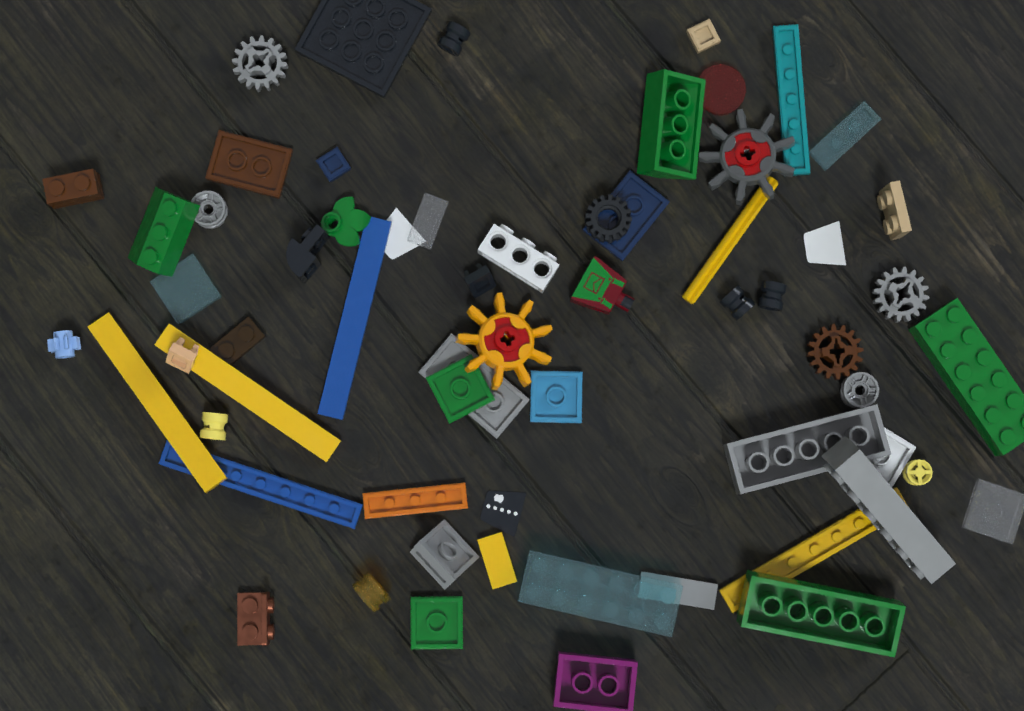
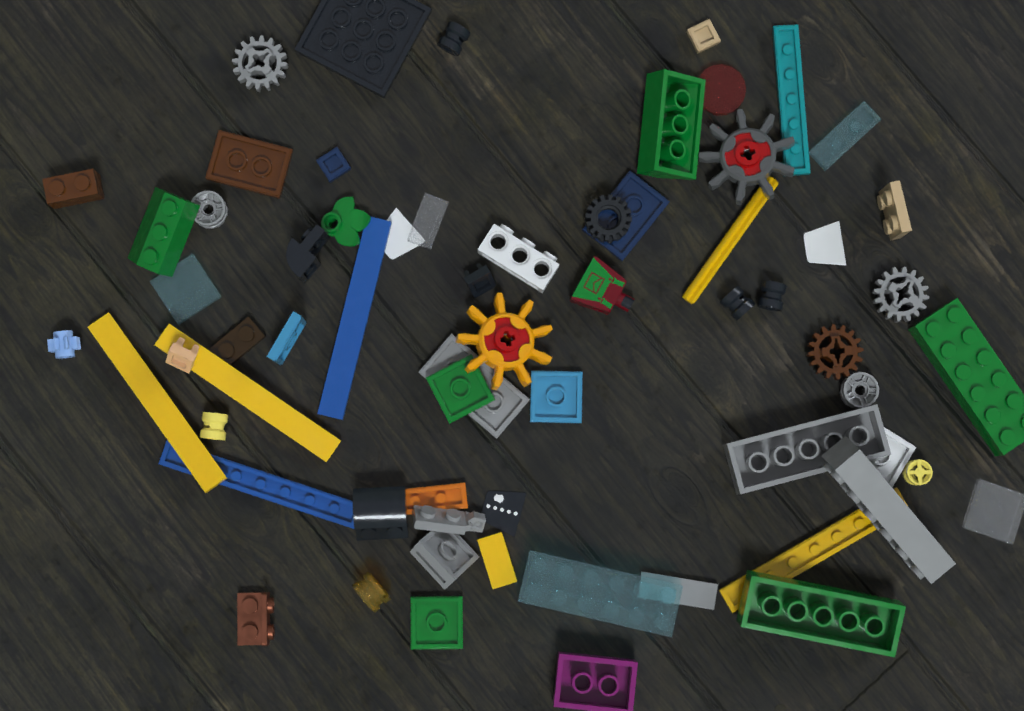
(287, 338): none -> dark azure tile
(380, 513): none -> black brick
(447, 520): none -> light grey hinge

